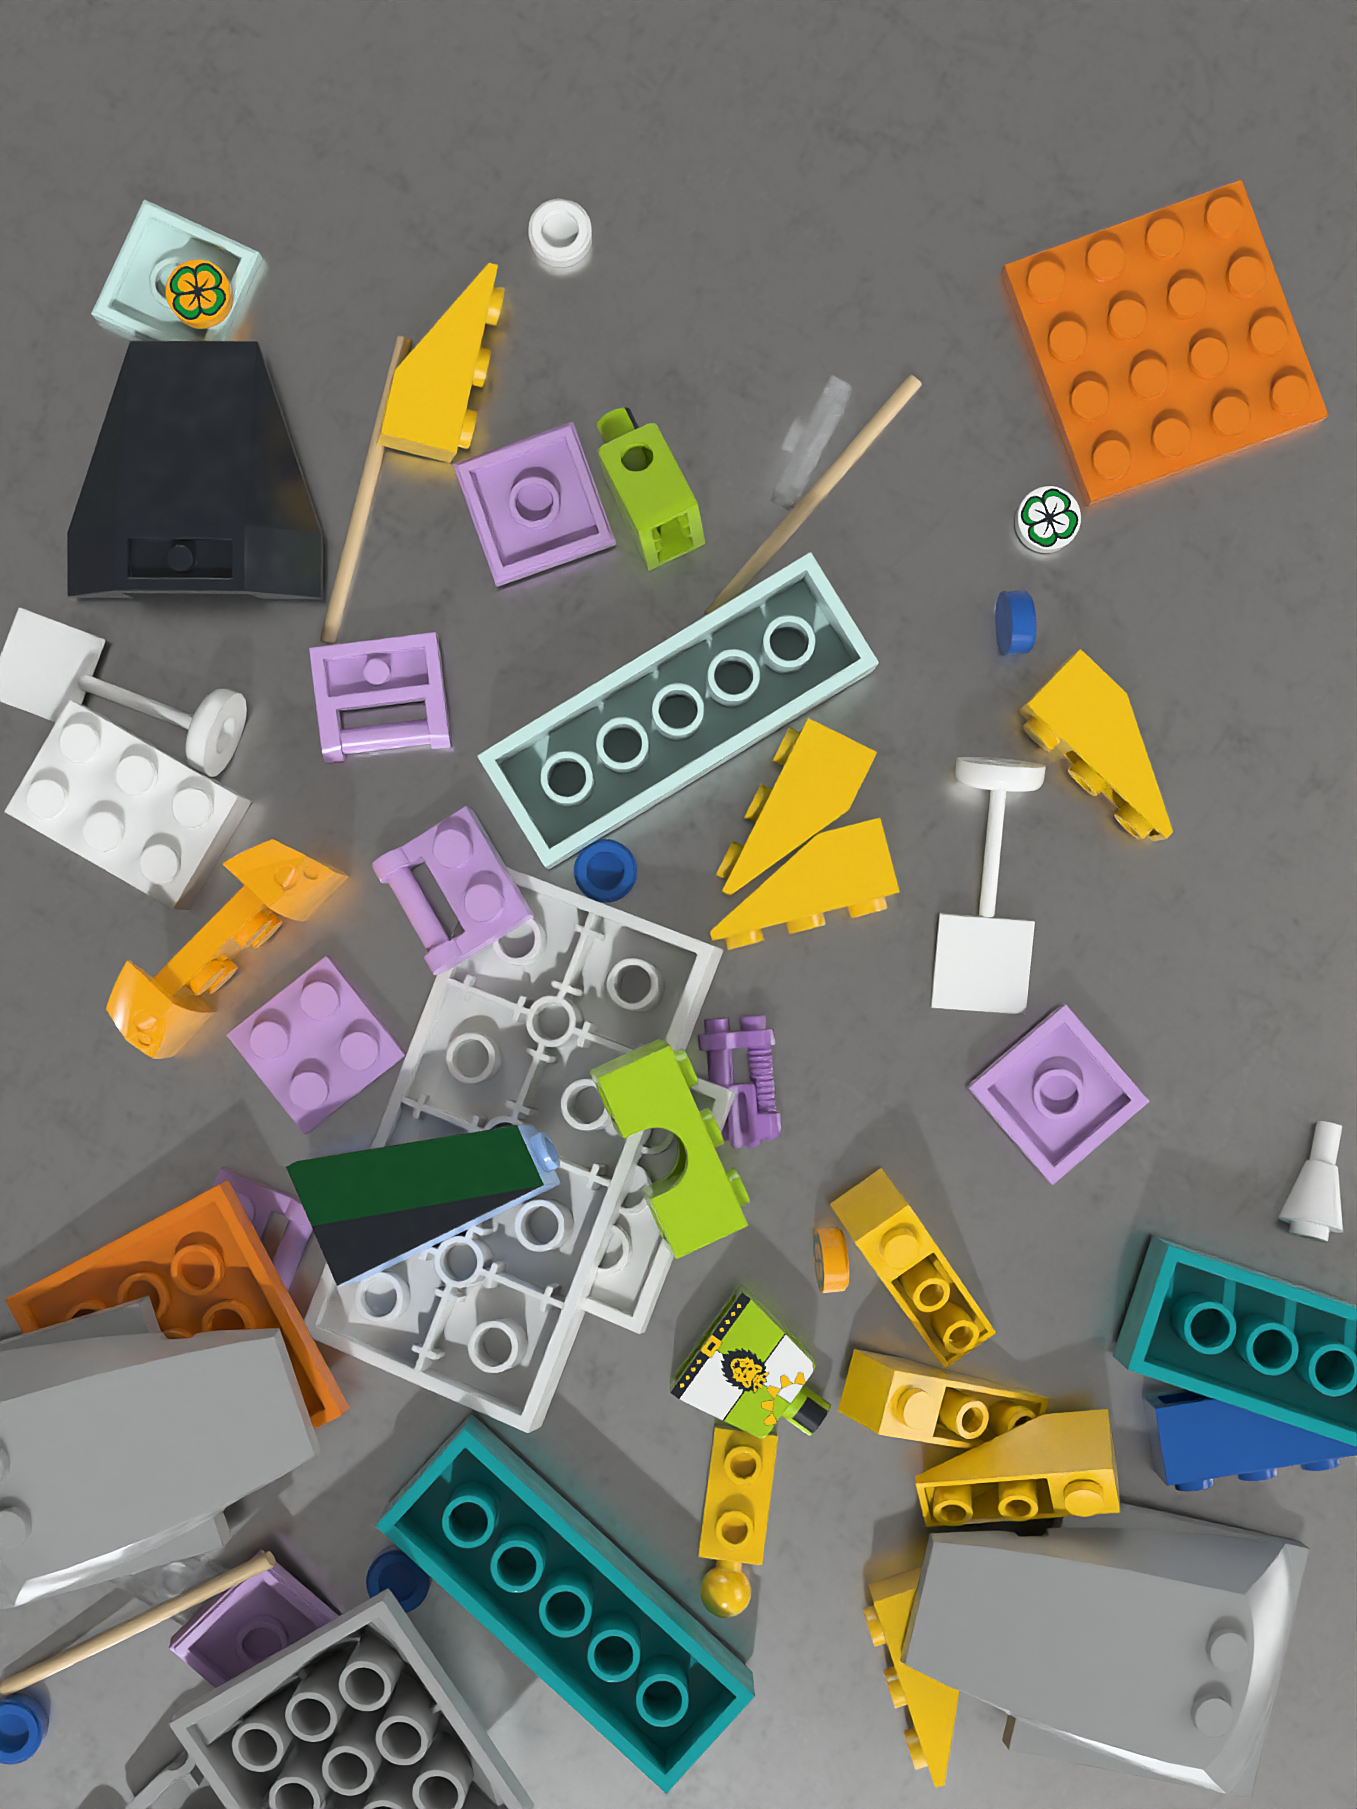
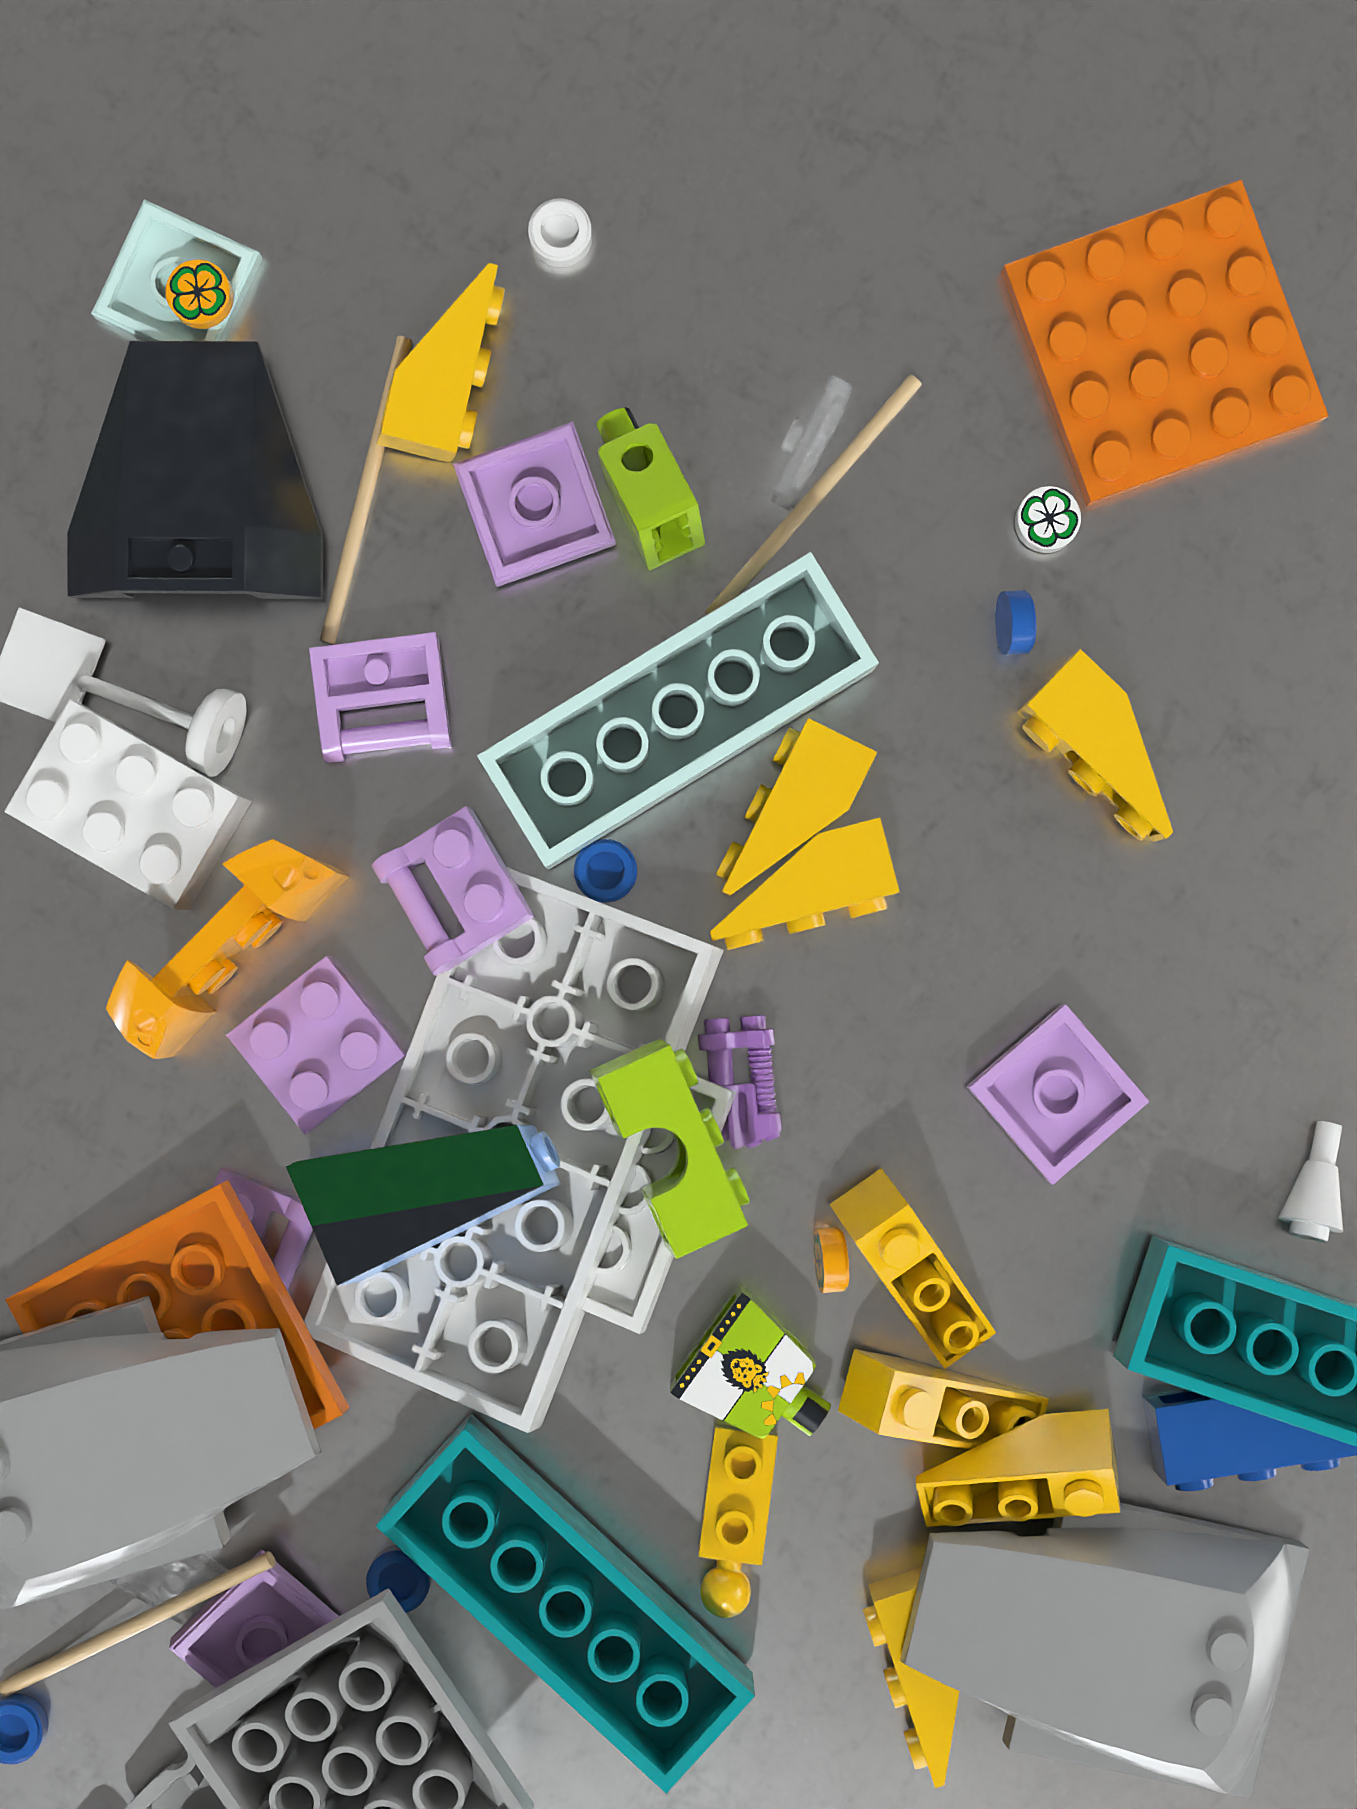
(987, 958): white piece -> none

